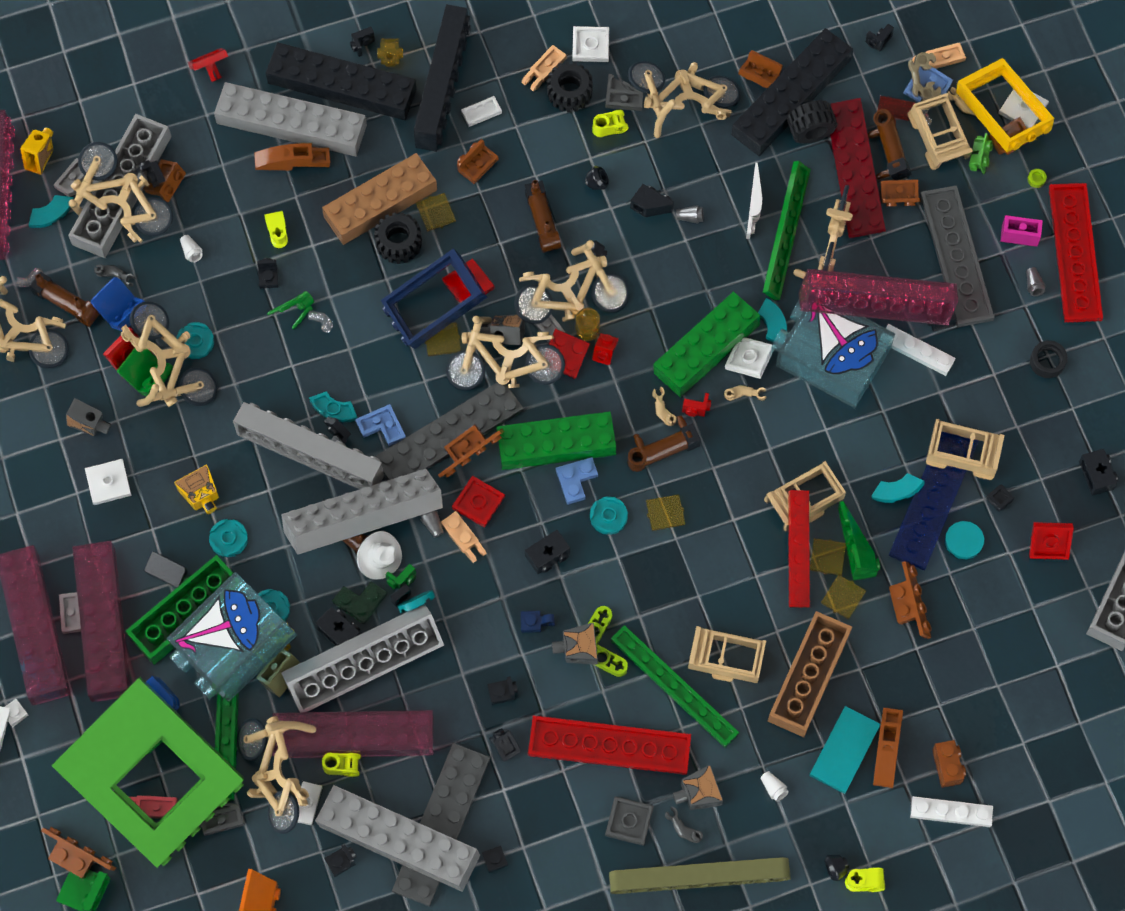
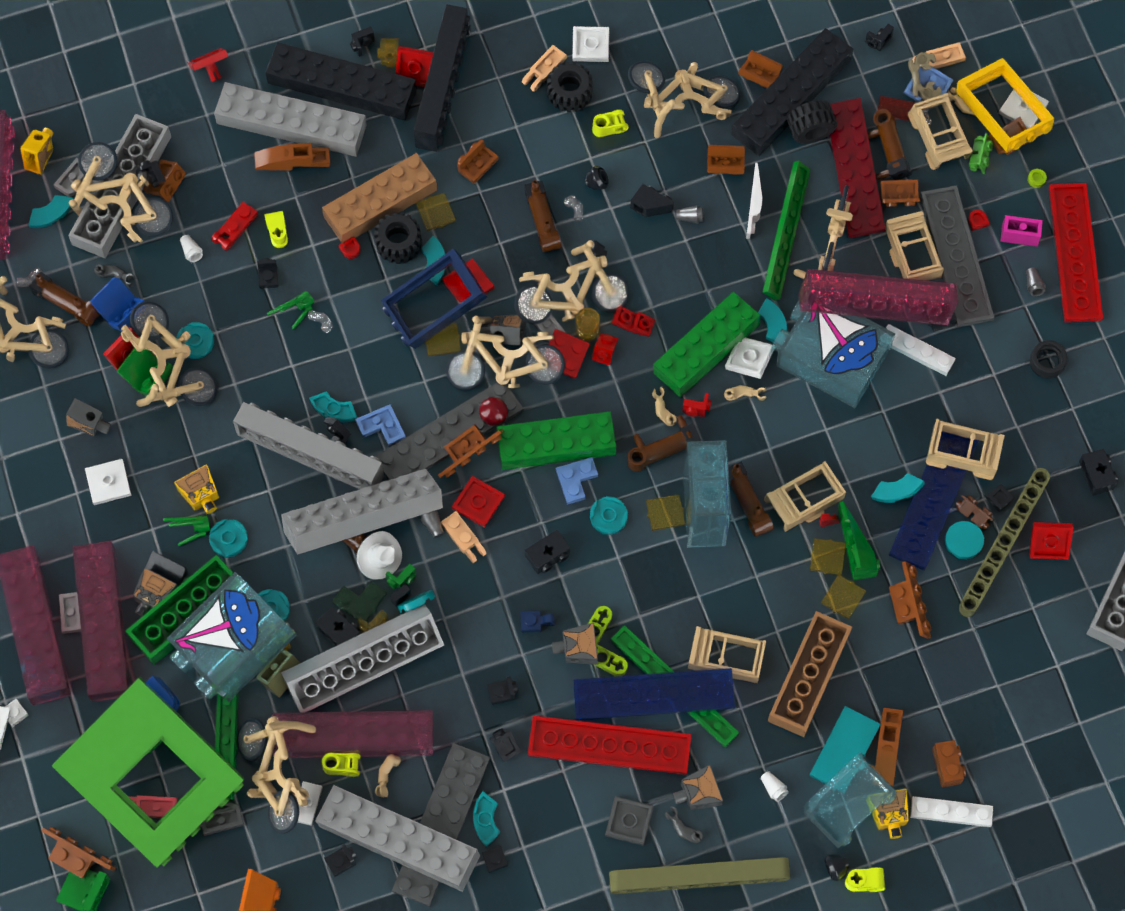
(151, 590): none -> torso
(199, 523): none -> green plant
(235, 226): none -> red plate
(350, 248): none -> red tile
(380, 618): none -> clear yellow bracket
(390, 761): none -> tan arm
(414, 64): none -> red tile
(433, 251): none -> teal tile
(481, 111): white plate -> none
(484, 819): none -> teal tile
(493, 411): none -> dark red hair
(573, 202): none -> clear arm
(622, 95): dark grey wing -> none
(633, 322): none -> red slope
(654, 694): none -> clear blue plate
(706, 493): none -> clear light blue brick
(725, 159): none -> dark orange bracket
(757, 518): none -> reddish brown piece
(799, 549): red plate -> none
(826, 520): none -> red tile
(848, 799): none -> clear light blue windscreen
(893, 815): none -> torso
(904, 225): none -> tan piece
(977, 220): none -> red tile
(981, 515): none -> reddish brown hinge
(1000, 549): none -> olive beam

